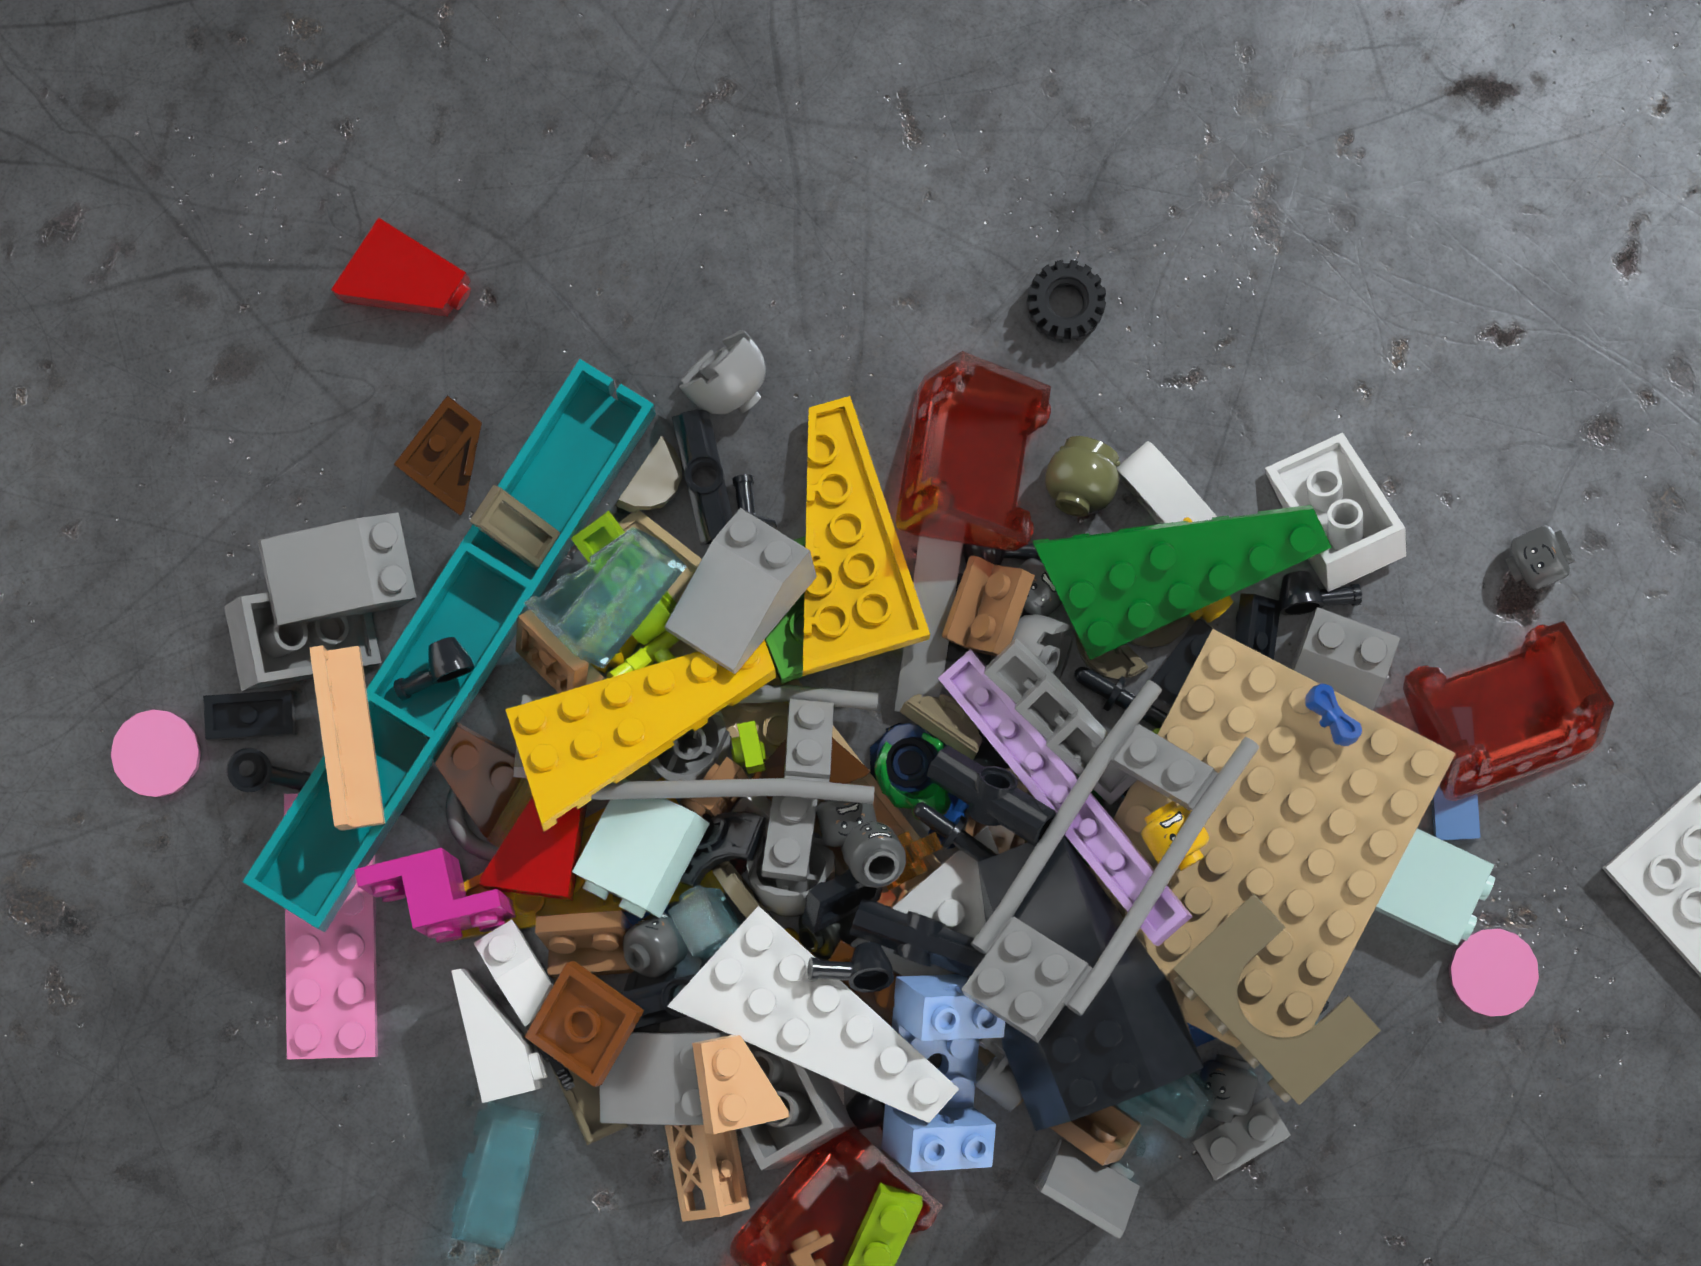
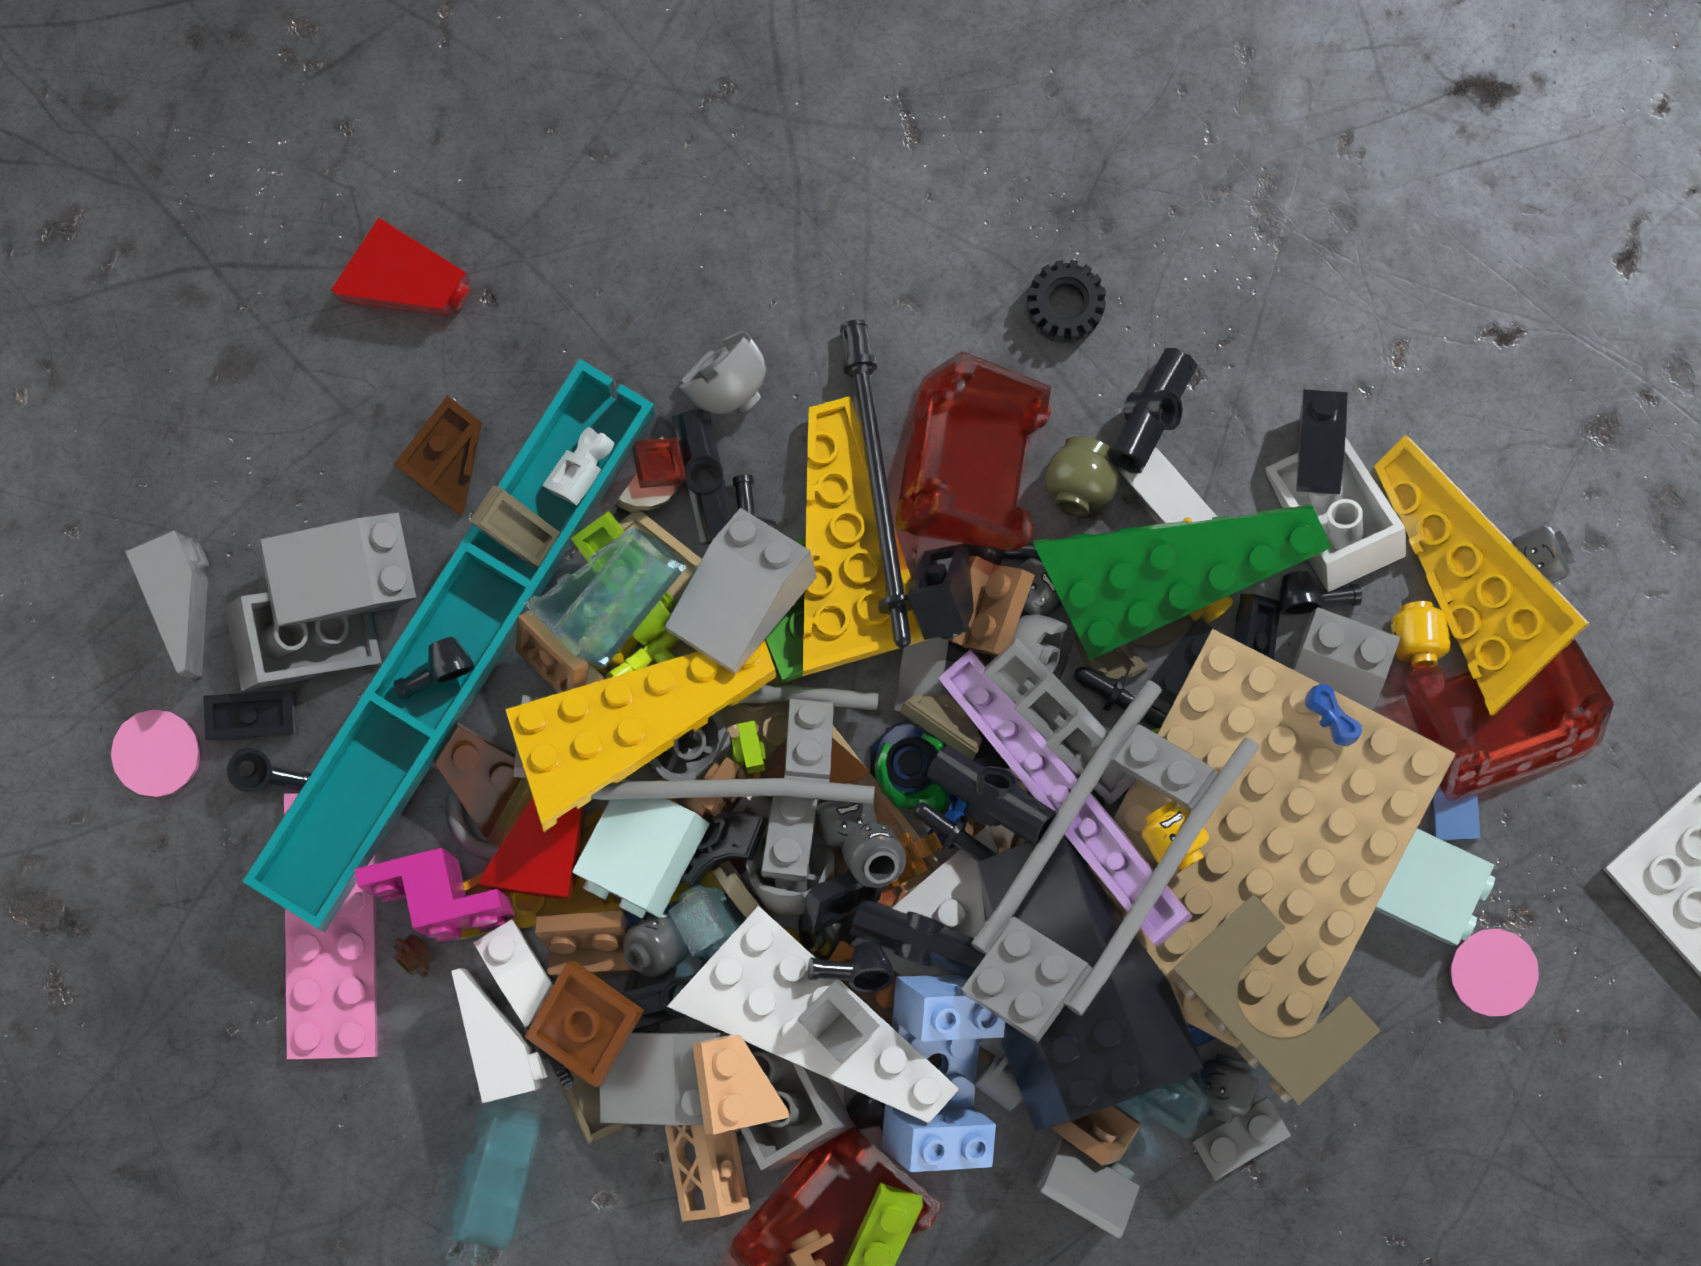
(176, 594): none -> light grey slope
(347, 737): light nougat fence -> none
(413, 955): none -> reddish brown plate
(578, 470): none -> white plate
(658, 462): none -> clear red plate
(838, 1022): none -> light grey panel
(860, 365): none -> black bar
(943, 592): none -> black slope
(1153, 410): none -> black piece
(1321, 441): none -> black slope
(1422, 634): none -> yellow head
(1490, 593): none -> yellow wing

